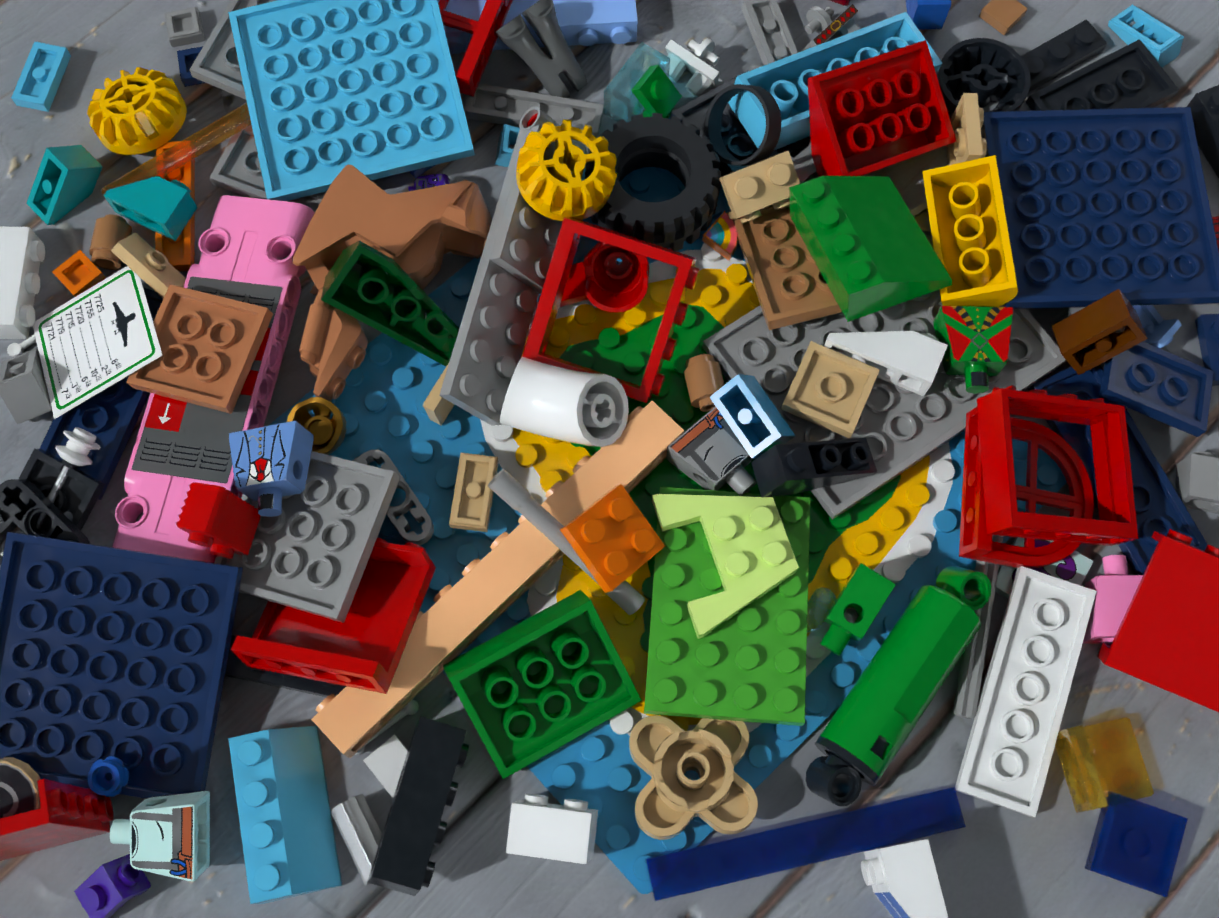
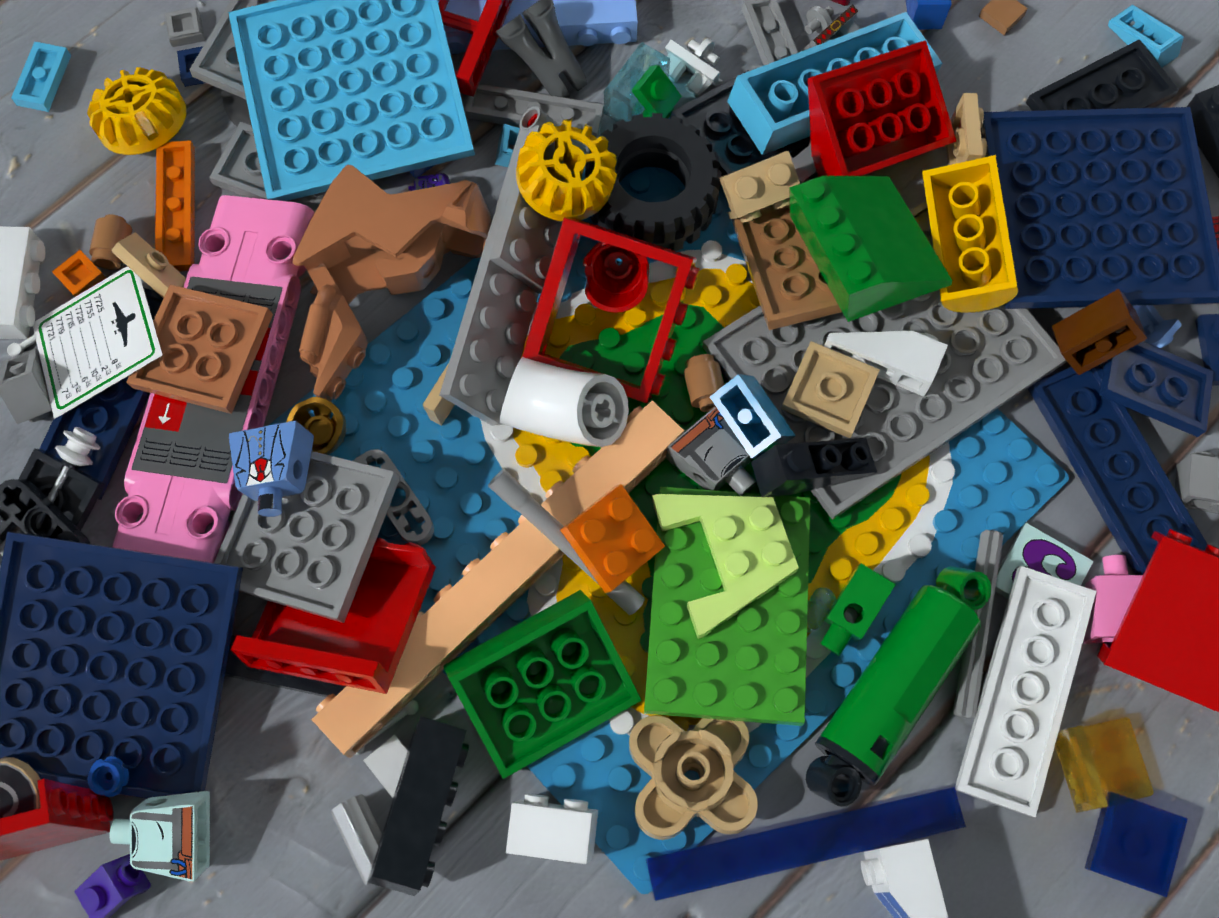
(63, 181): teal slope -> none
(154, 204): teal slope -> none
(188, 148): clear orange axle -> none
(218, 520): red brick -> none
(284, 813): medium azure slope -> none
(386, 298): dark green wedge -> none
(472, 495): tan plate -> none
(575, 286): red tile -> none
(722, 236): tile -> none
(772, 130): black tyre -> none
(974, 539): red window -> none
(975, 341): torso -> none
(986, 69): black gear -> none
(1062, 53): black plate -> none
(1111, 464): red window -> none

